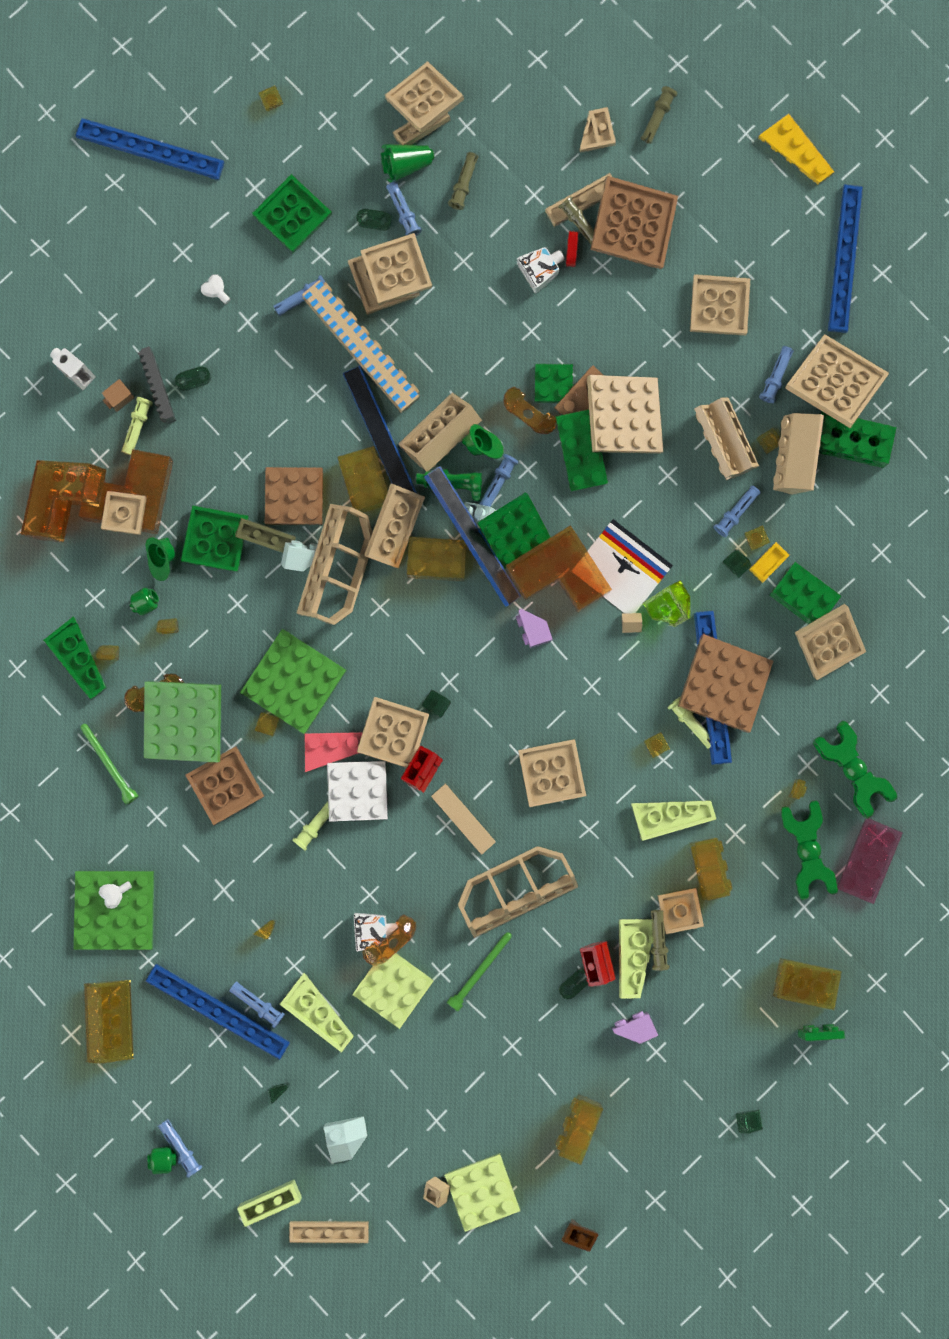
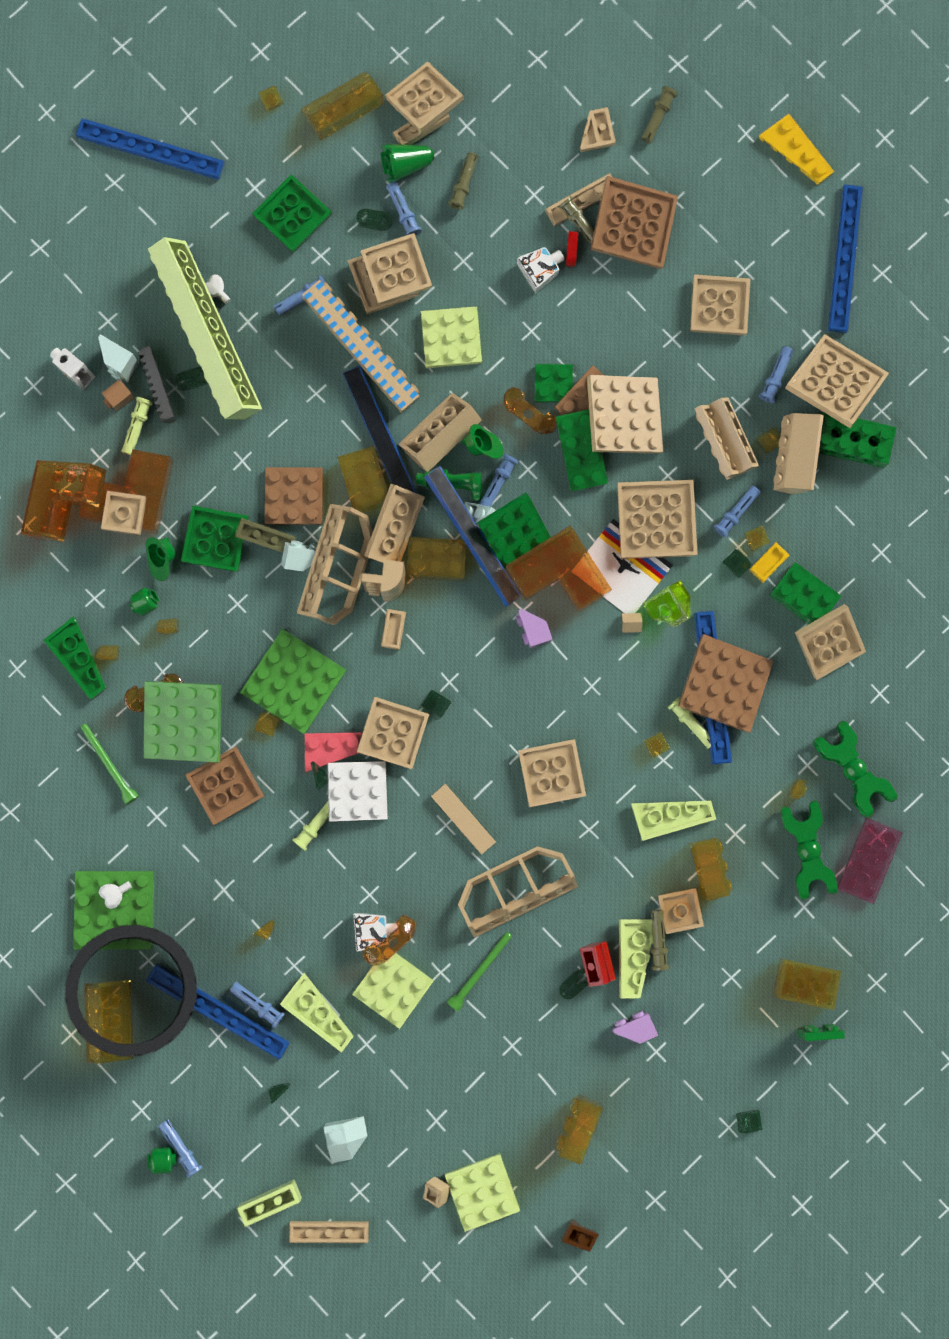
(118, 360): none -> light aqua slope
(184, 966): none -> black tyre
(204, 329): none -> yellowish green brick
(319, 775): none -> clear green slope
(343, 105): none -> clear yellow slope
(389, 584): none -> tan brick
(393, 629): none -> tan tile
(421, 769): red brick -> none
(451, 337): none -> yellowish green plate
(657, 519): none -> tan plate

